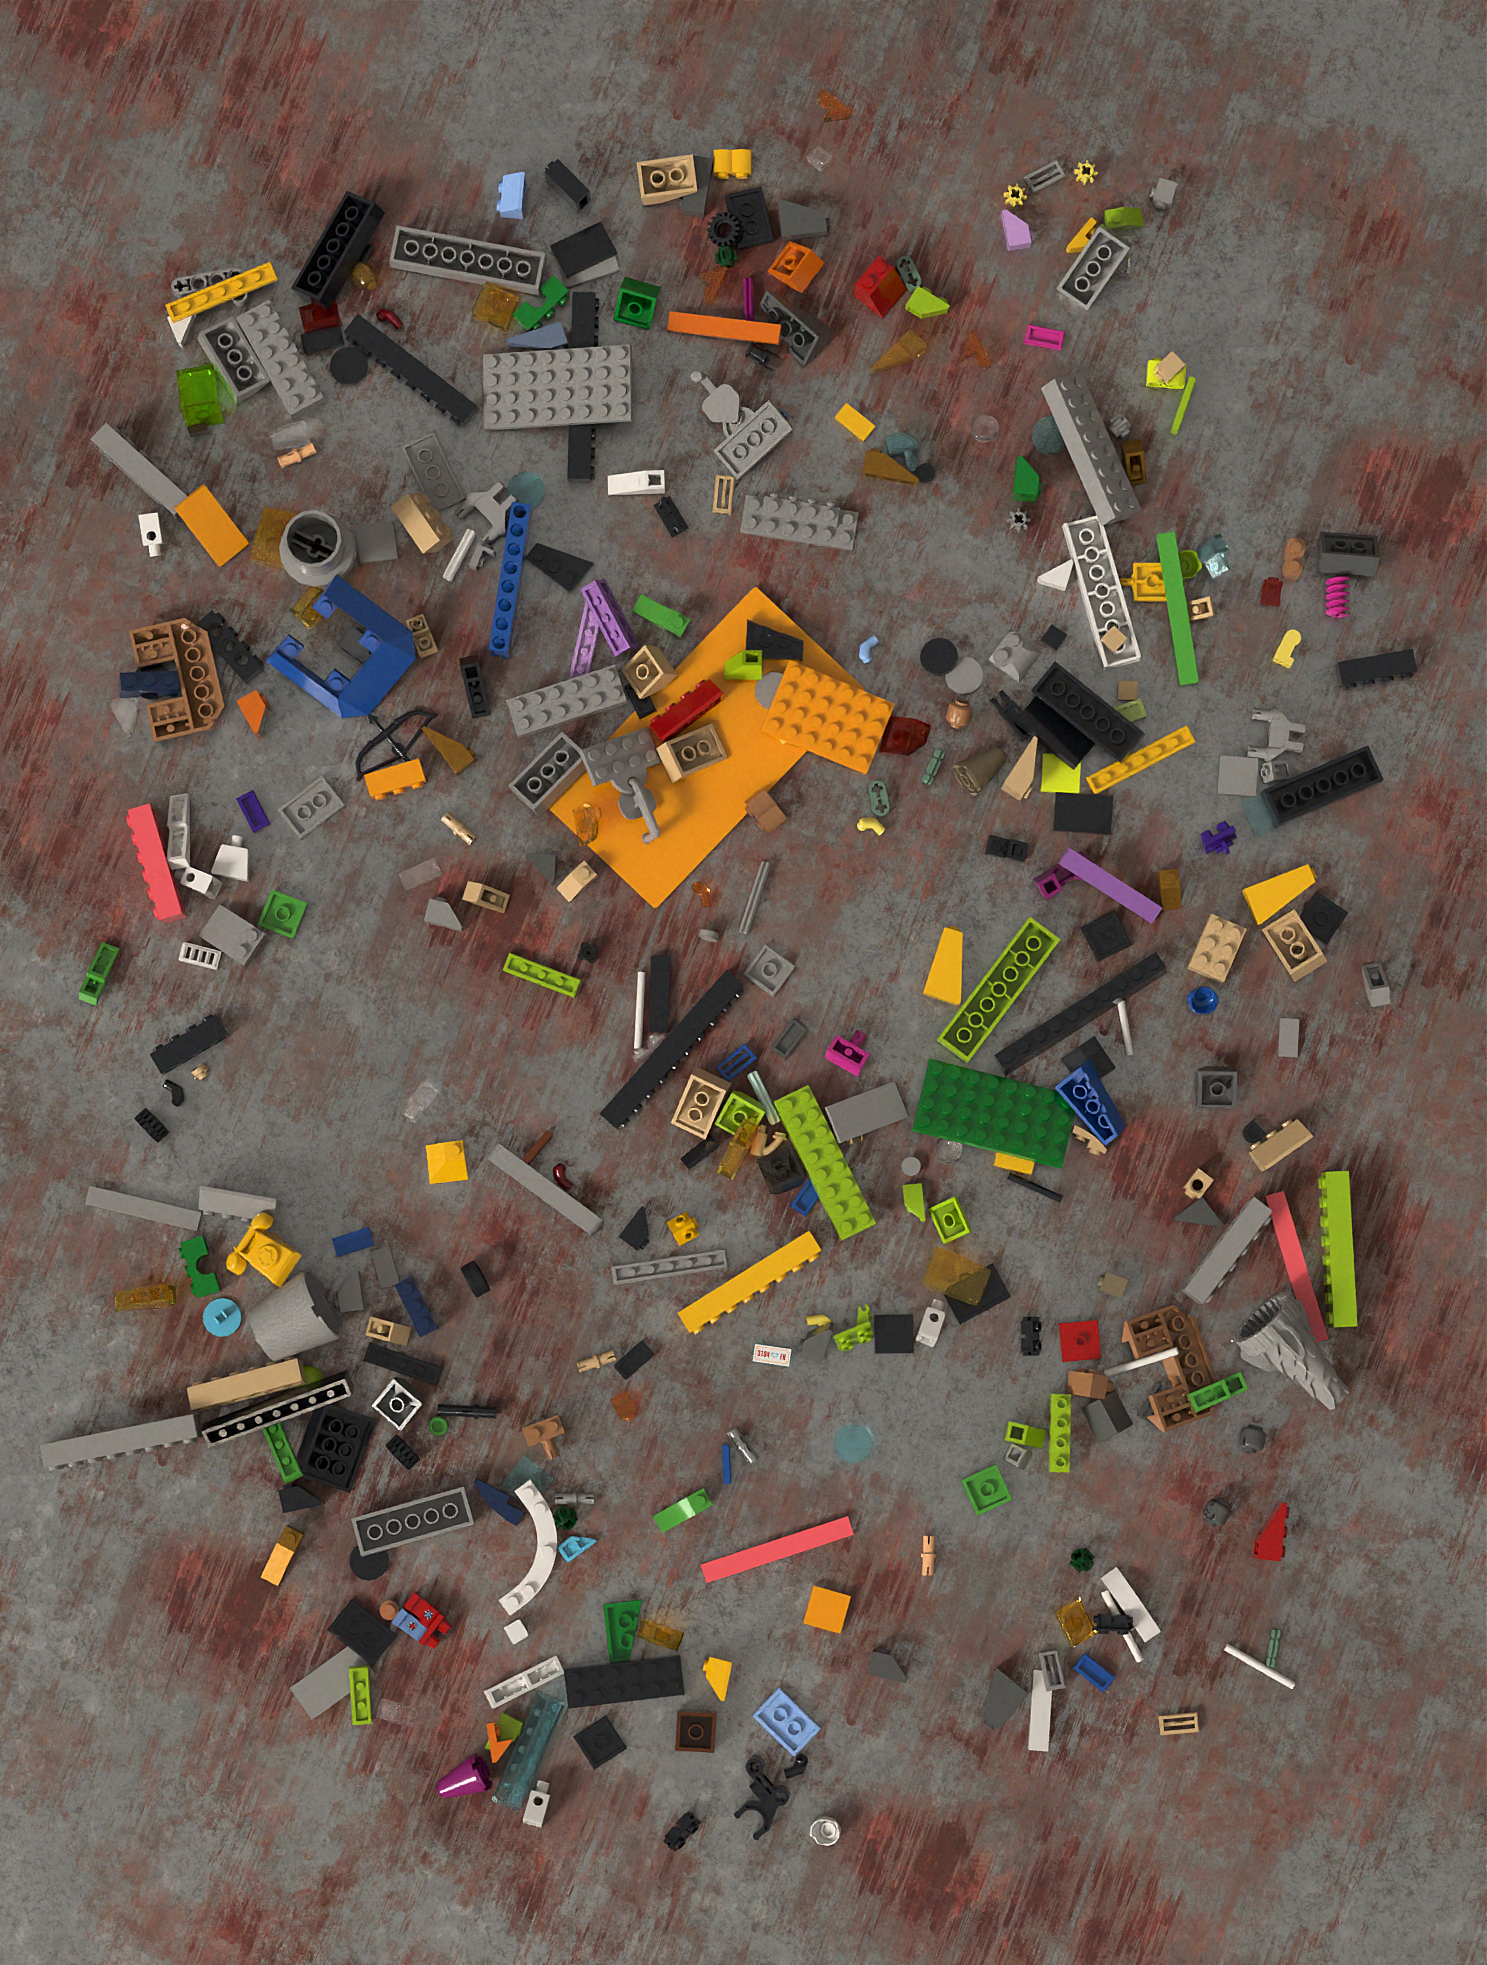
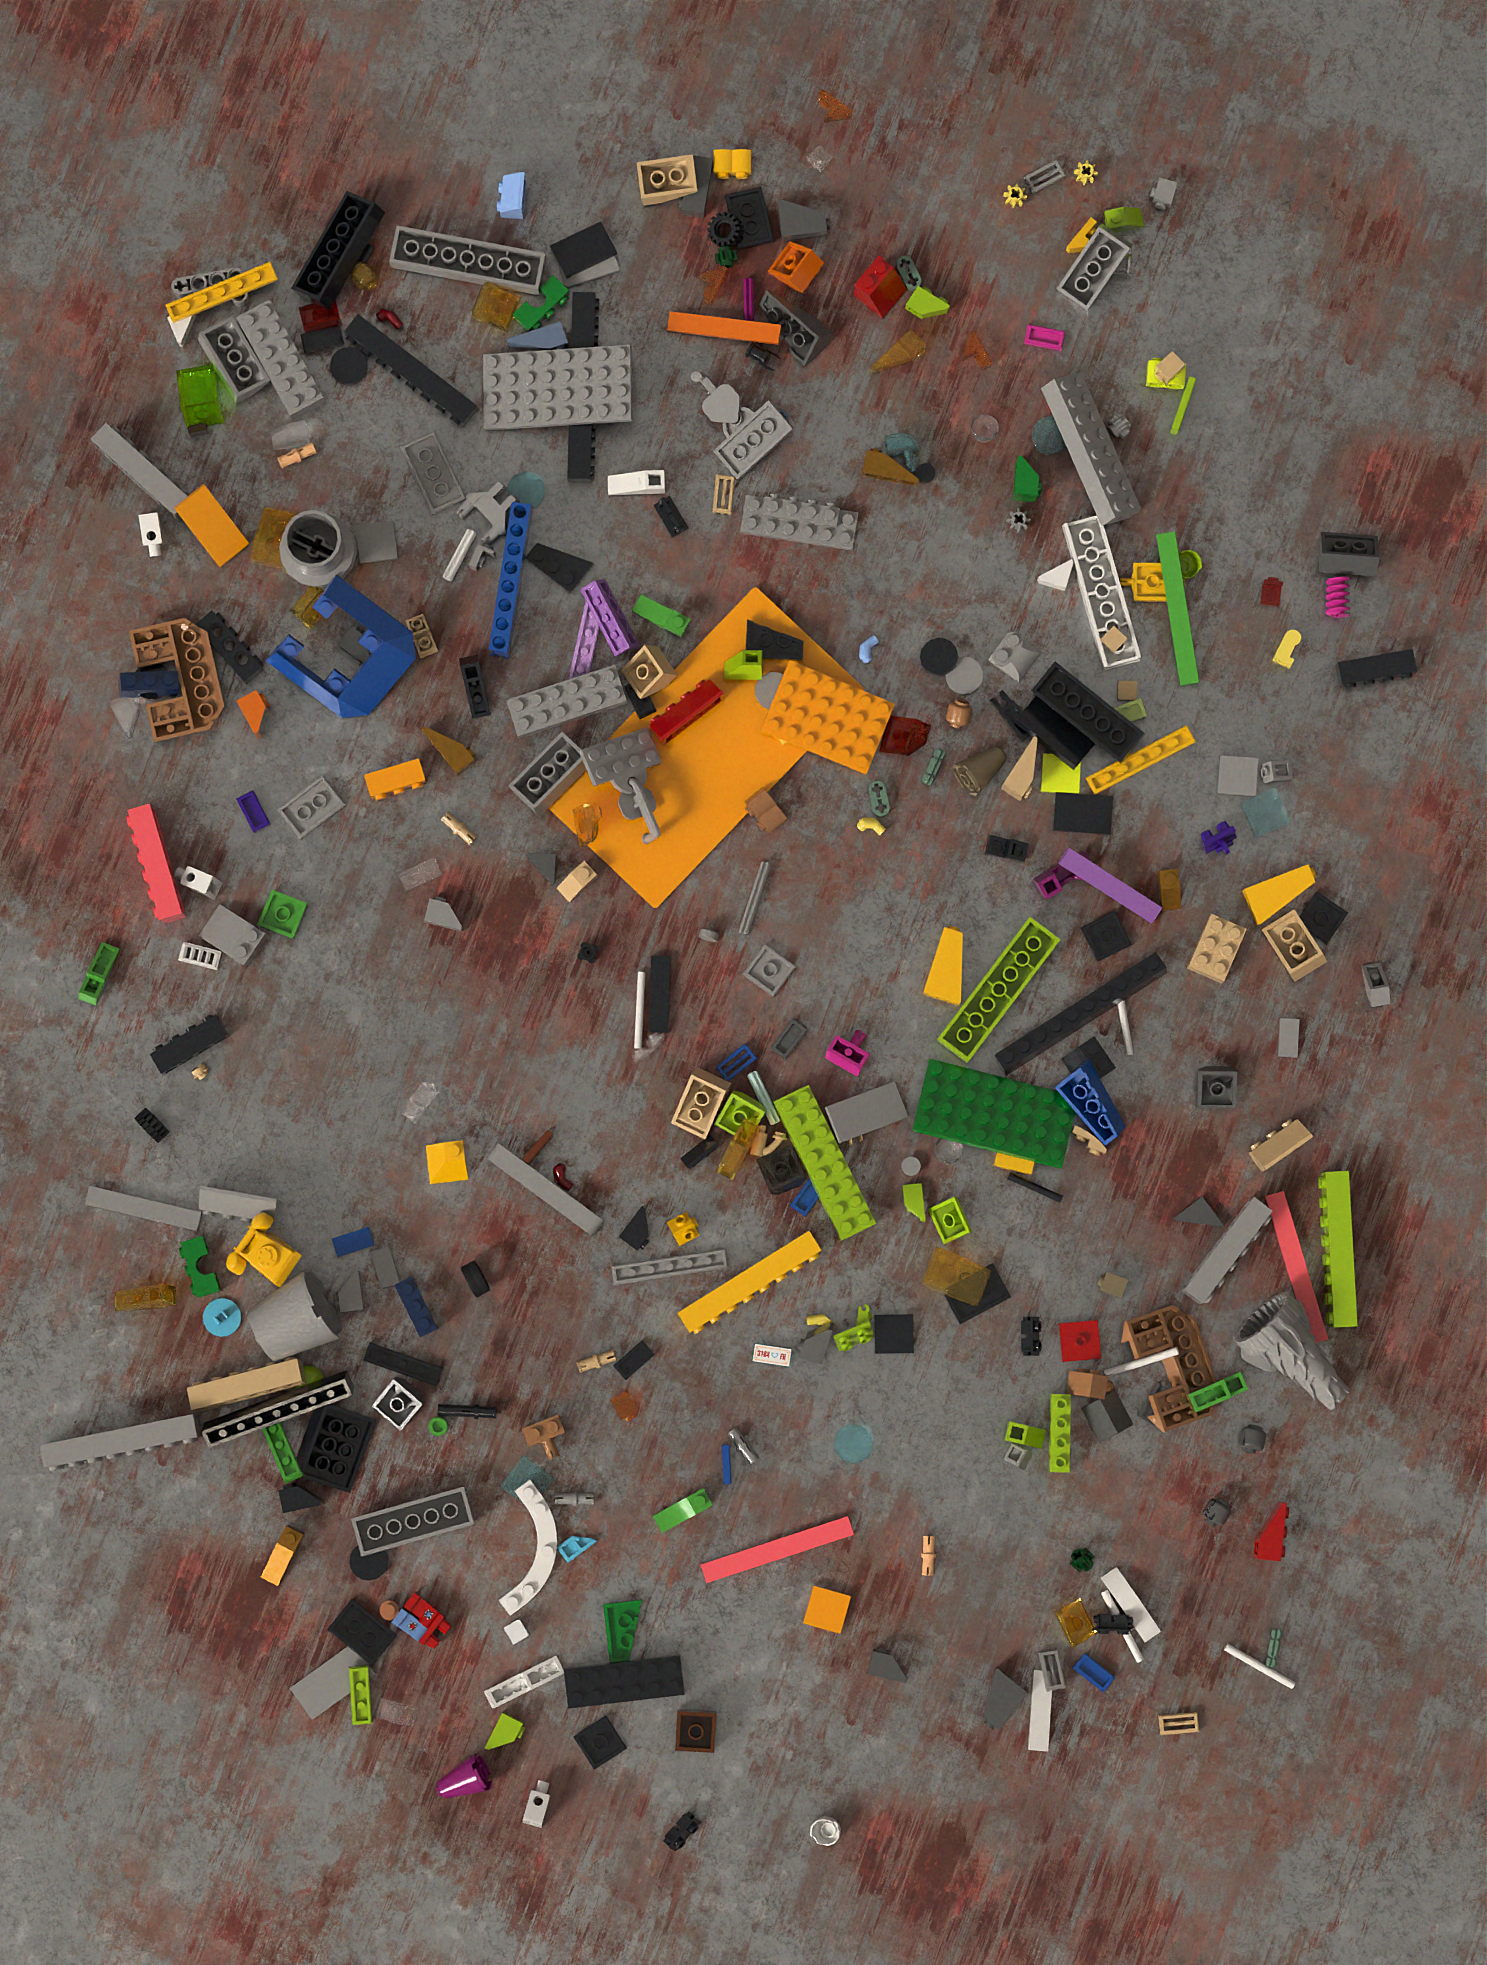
(176, 1091): black arm -> none
(179, 834): white slope -> none
(232, 861): white torso -> none
(388, 1331): tan slope -> none
(397, 748): black piece -> none
(402, 1452): black tyre -> none
(423, 522): tan brick -> none
(486, 896): tan slope -> none
(496, 1747): orange slope -> none
(499, 1502): dark blue slope -> none
(528, 1751): clear light blue brick -> none
(541, 975): lime tile -> none
(565, 1518): dark green gear -> none
(567, 185): black brick -> none
(637, 303): green slope -> none
(660, 1634): clear yellow slope -> none
(670, 1051): black brick -> none
(691, 753): tan slope -> none
(704, 892): clear orange arm -> none
(718, 1674): yellow slope -> none
(766, 1792): black piece -> none
(786, 1721): light blue tile -> none
(798, 1768): black arm -> none
(854, 422): yellow tile -> none
(929, 1330): white torso -> none
(986, 1489): bright green plate -> none
(1016, 231): lavender slope -> none
(1053, 637): black tile -> none
(1134, 461): pearl gold slope -> none
(1201, 608): tan slope -> none
(1202, 1000): blue hair -> none
(1203, 1178): tan brick -> none
(1212, 555): clear light blue brick -> none
(1252, 1133): black tile -> none
(1278, 735): light grey connector -> none
(1293, 563): medium nougat brick -> none
(1321, 786): black brick -> none

